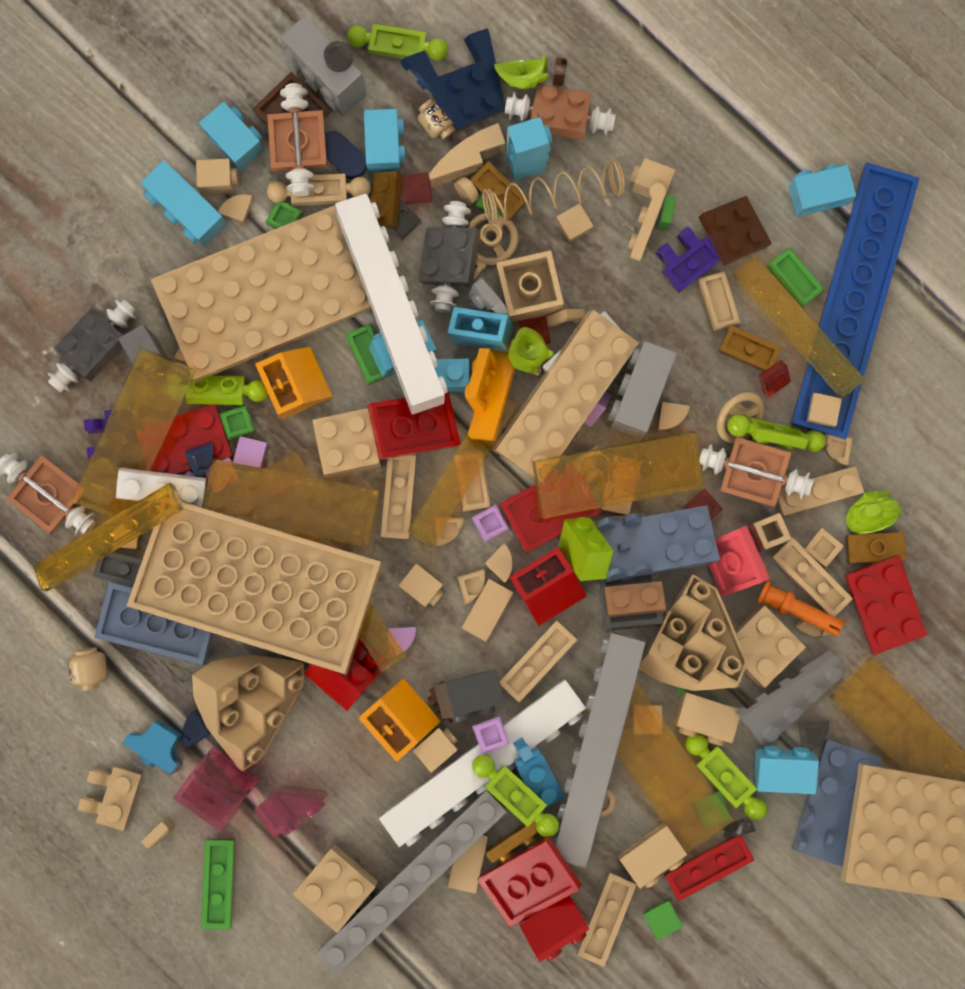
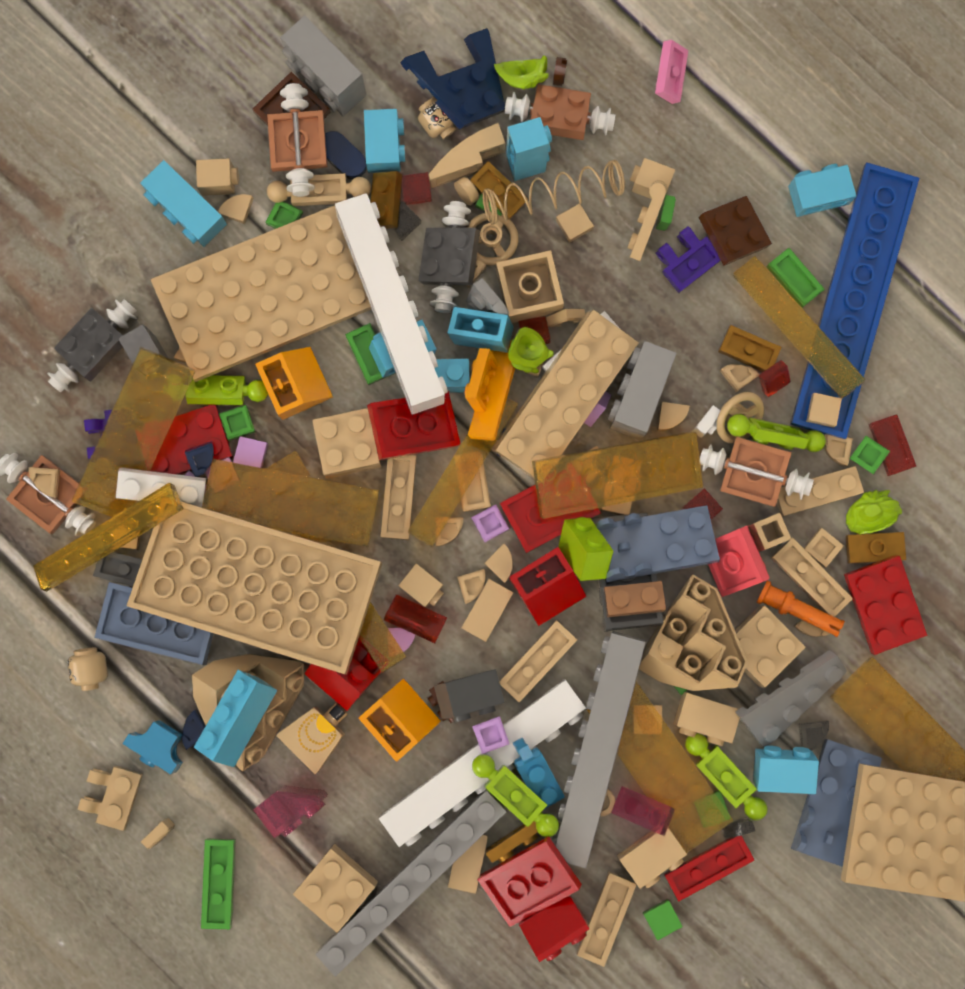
(45, 480): none -> tan tile
(216, 789): clear pink slope -> none
(232, 136): medium azure brick -> none
(235, 718): none -> medium azure brick
(314, 735): none -> tan torso
(338, 56): clear smoke tile -> none
(396, 42): lime plate -> none
(415, 618): none -> clear red tile
(436, 748): tan brick -> none
(643, 811): none -> clear pink plate
(671, 71): none -> bright pink plate
(708, 422): none -> white plate
(718, 301): tan tile -> none
(739, 375): none -> tan tile
(869, 454): none -> bright green tile
(890, 435): none -> clear red tile

